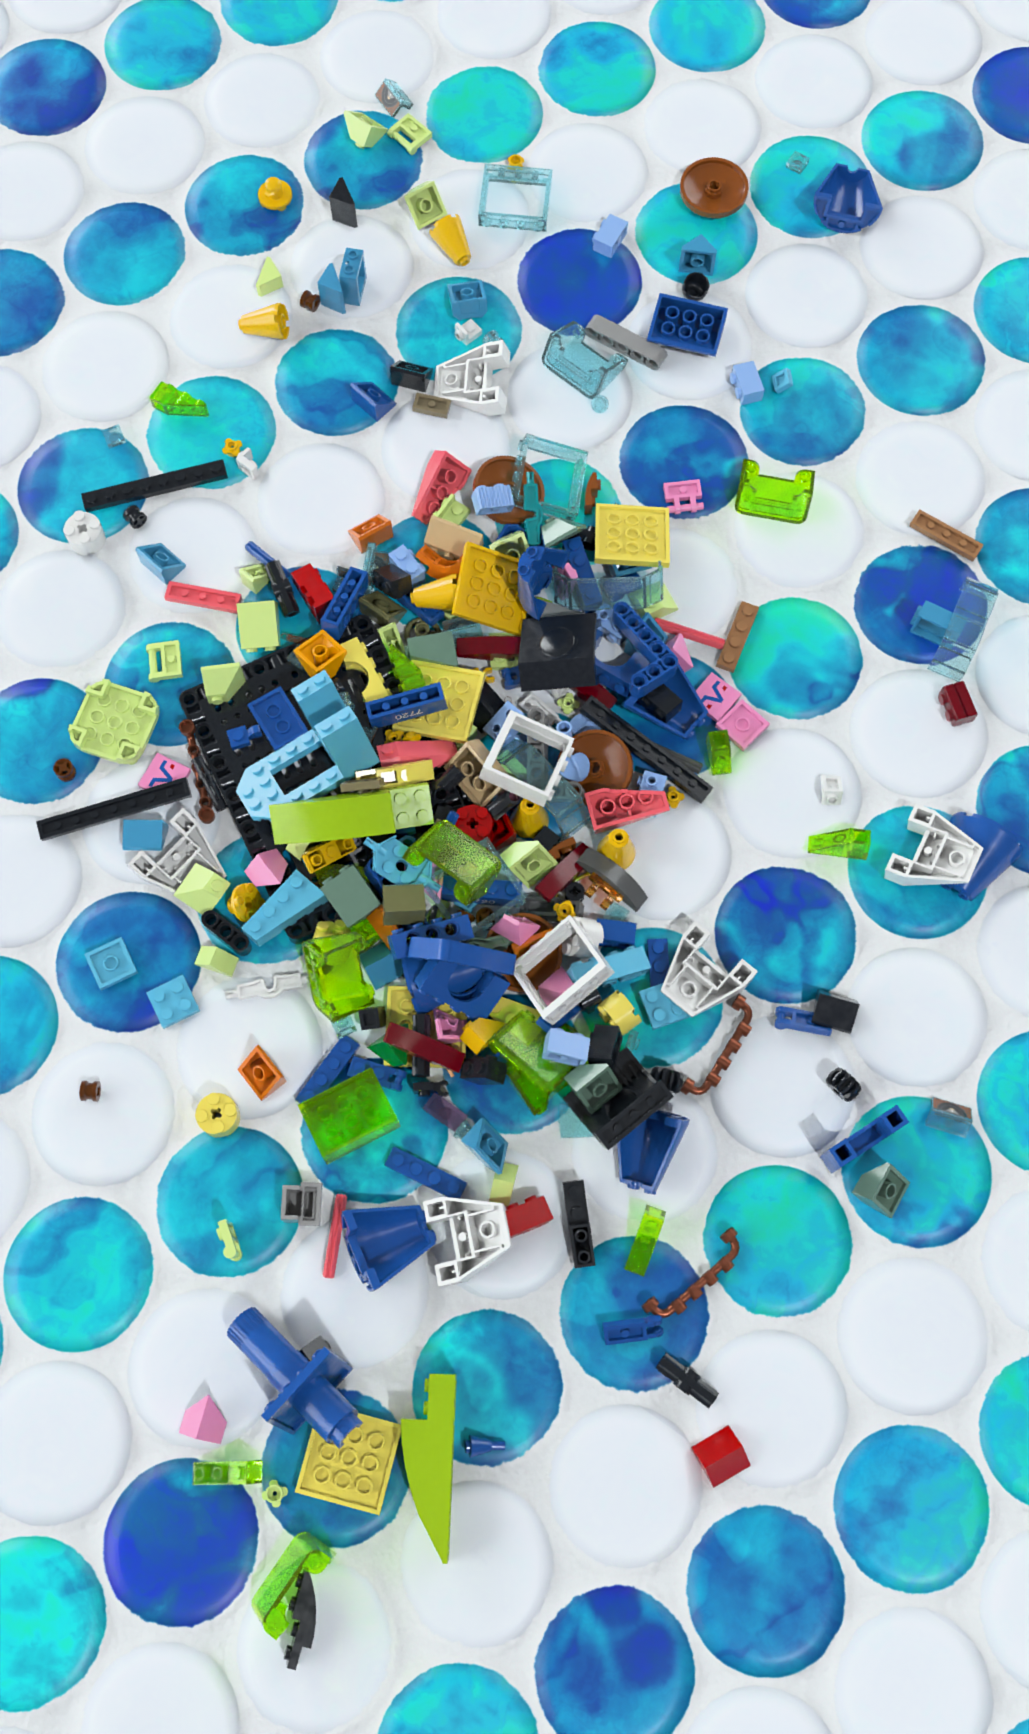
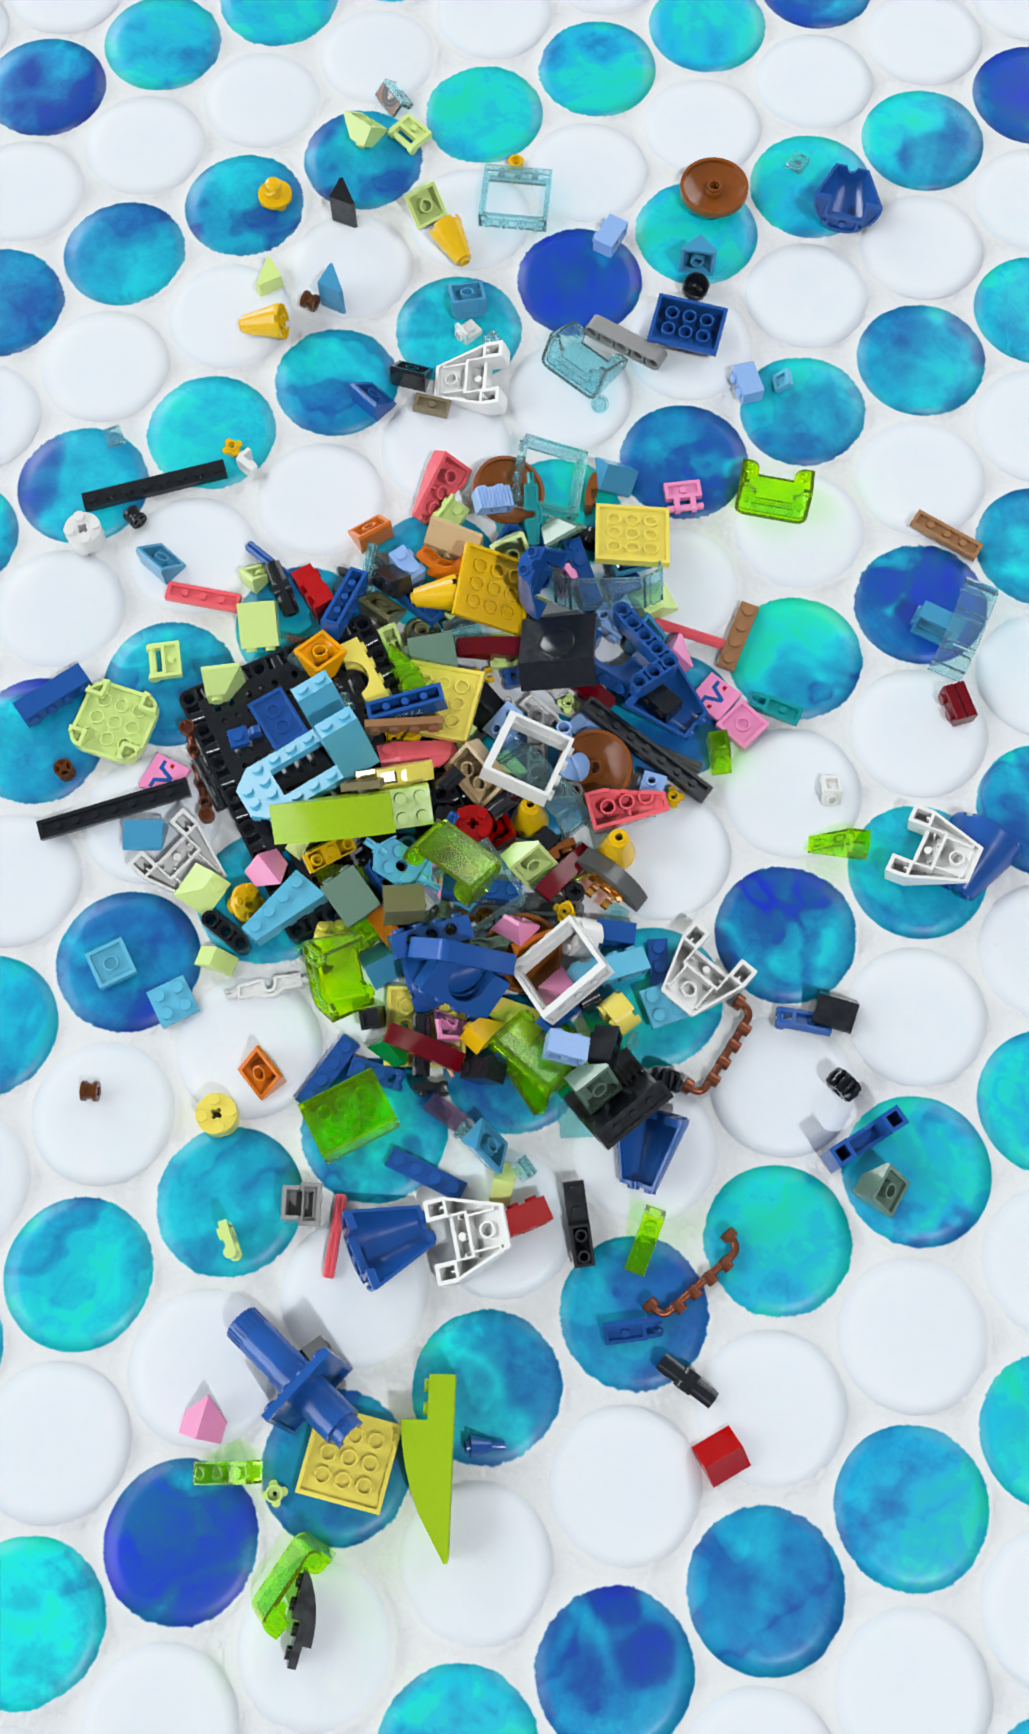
(52, 695): none -> blue brick
(174, 402): clear neon green slope -> none
(344, 1027): clear light blue plate -> none
(353, 276): dark azure window -> none
(407, 724): none -> medium nougat plate
(524, 1168): none -> clear light blue slope
(615, 477): none -> dark azure slope
(777, 708): none -> teal hinge
(949, 1117): clear light blue panel -> none

